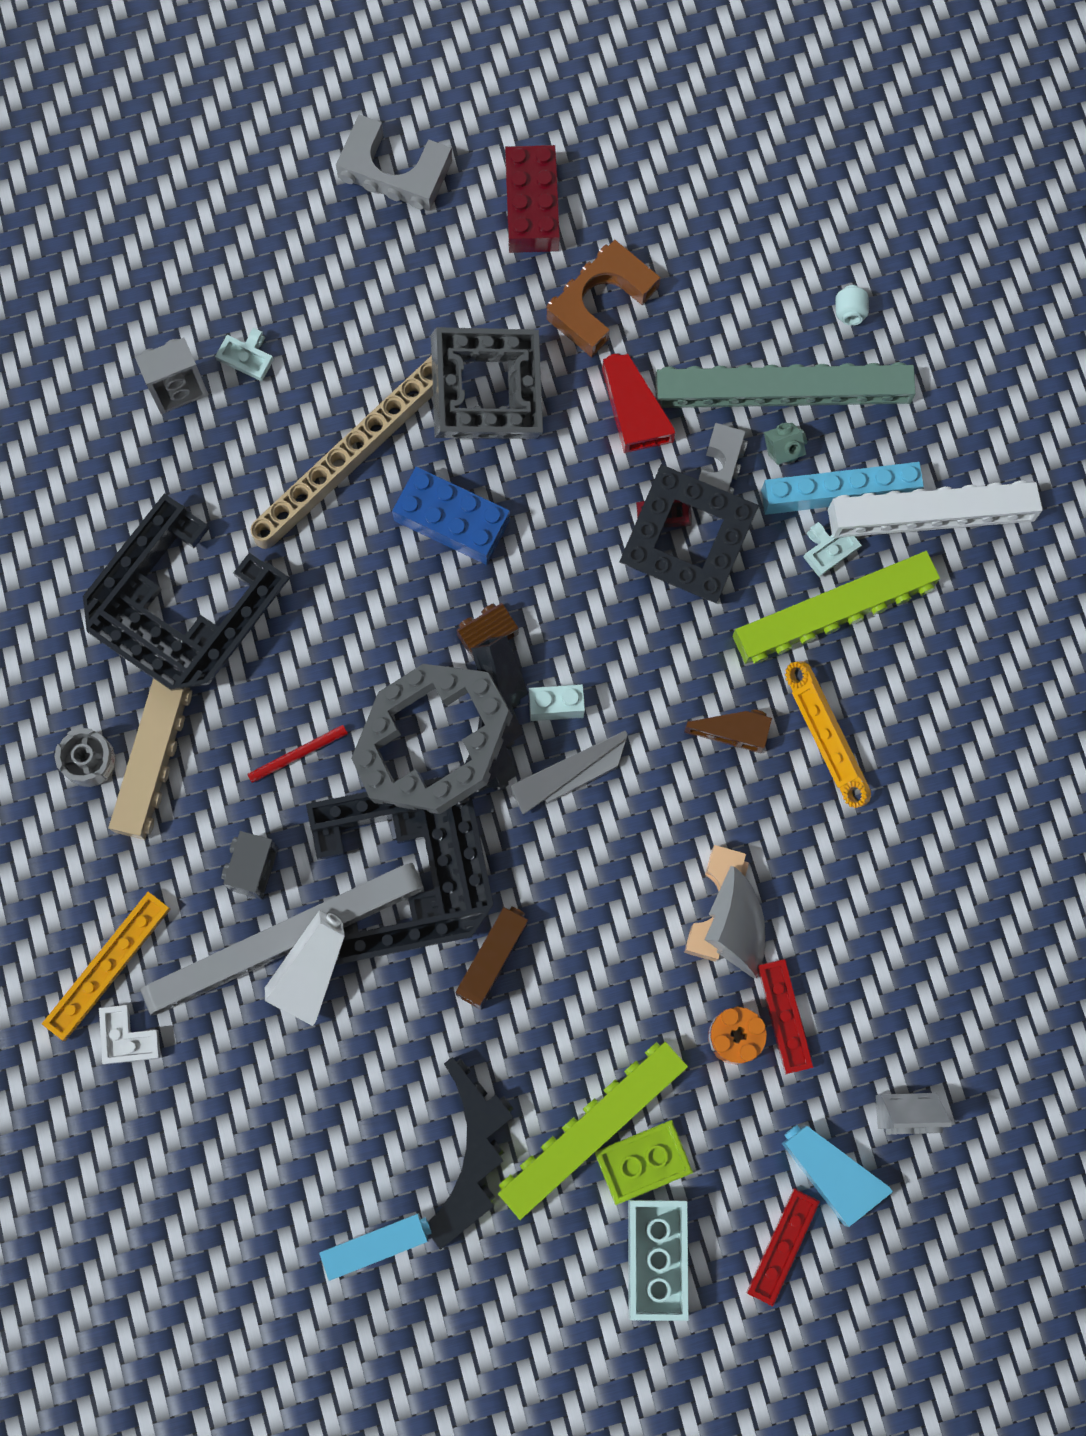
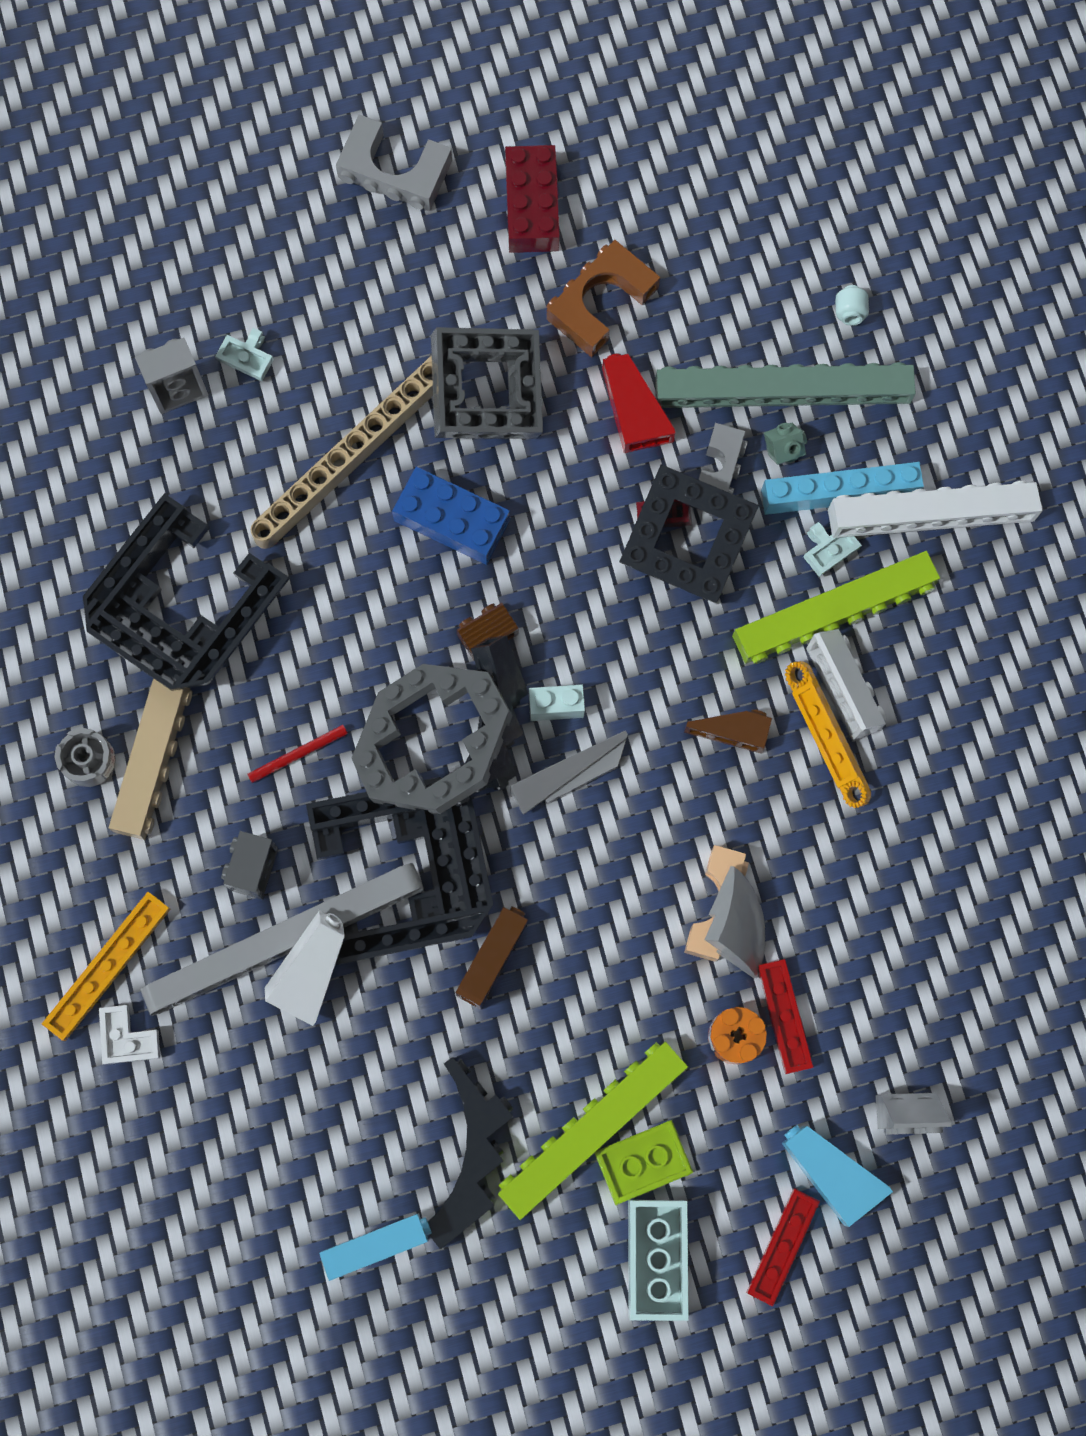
(845, 684): none -> white slope

